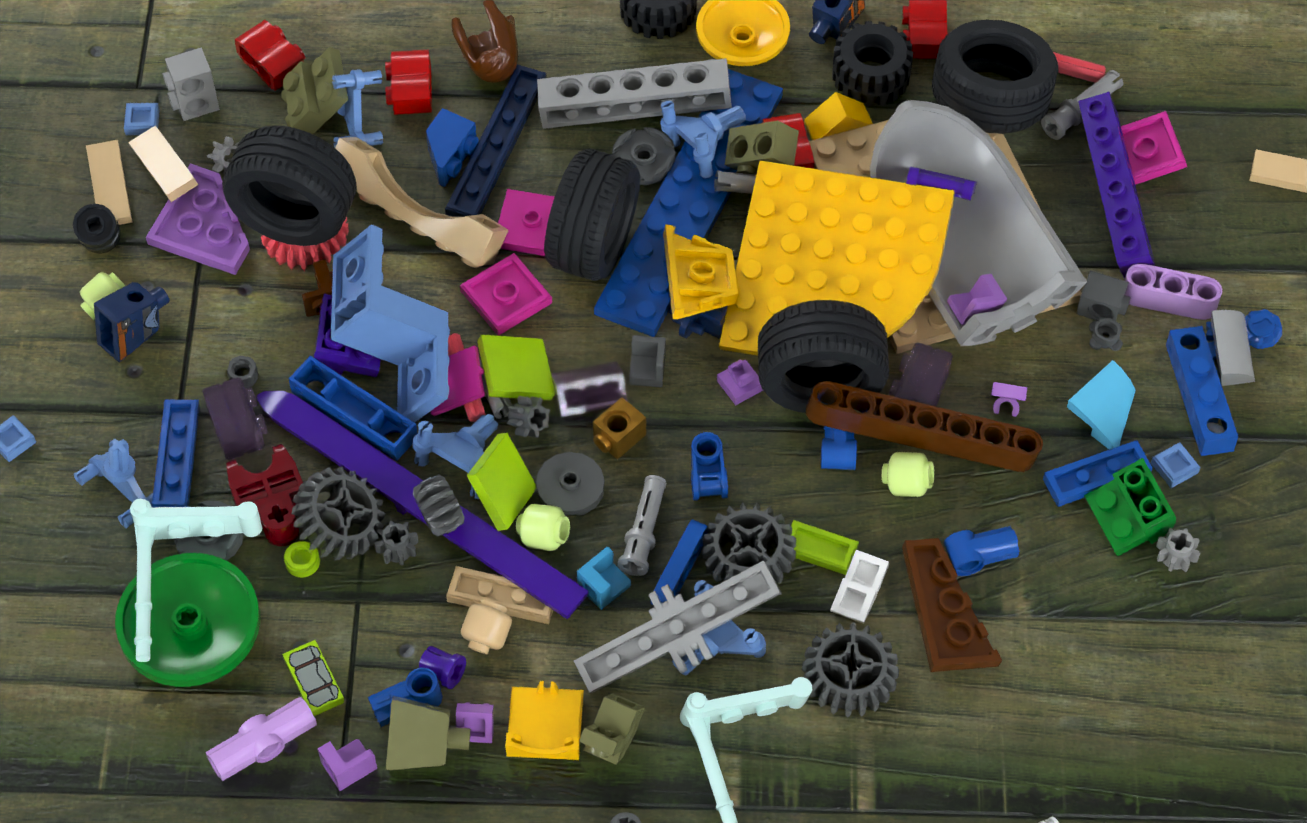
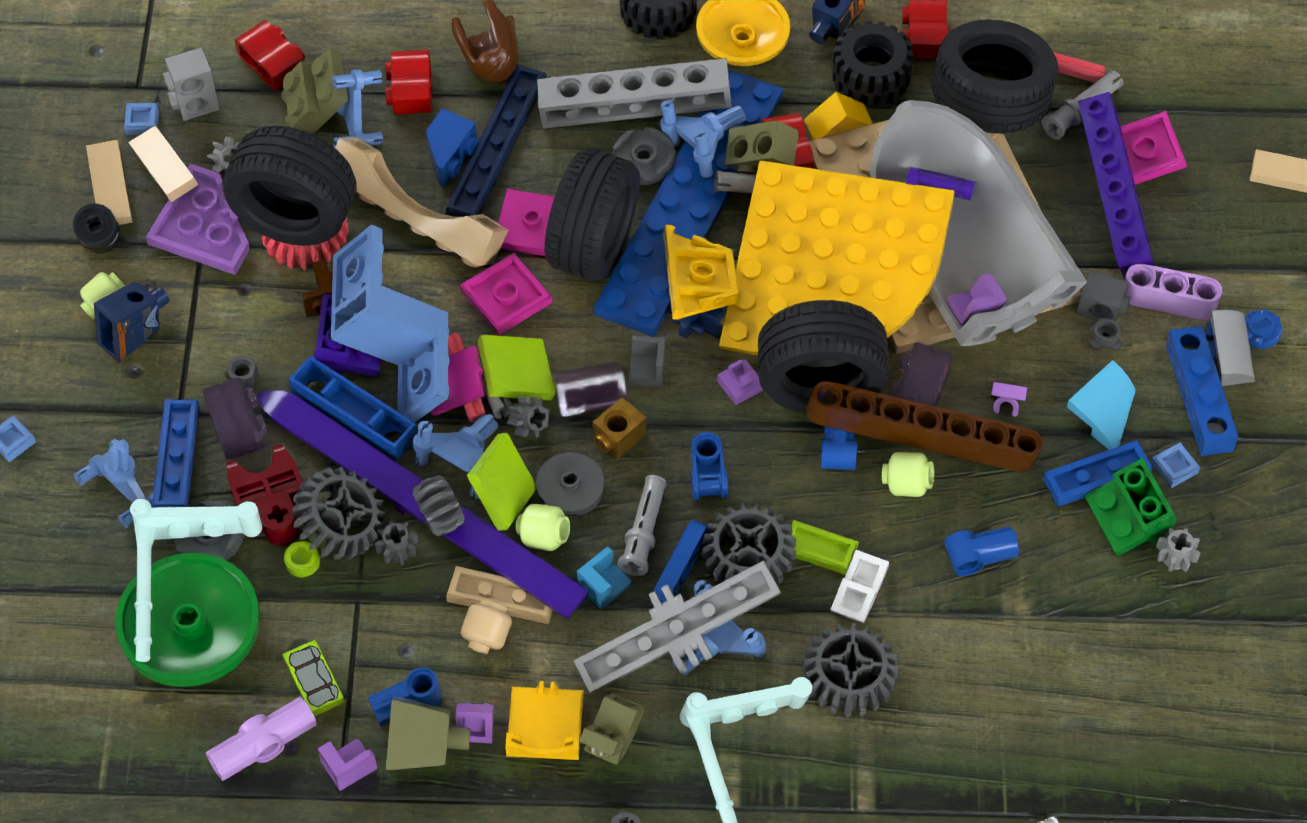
(446, 666): dark purple bush -> none
(944, 612): reddish brown wing -> none

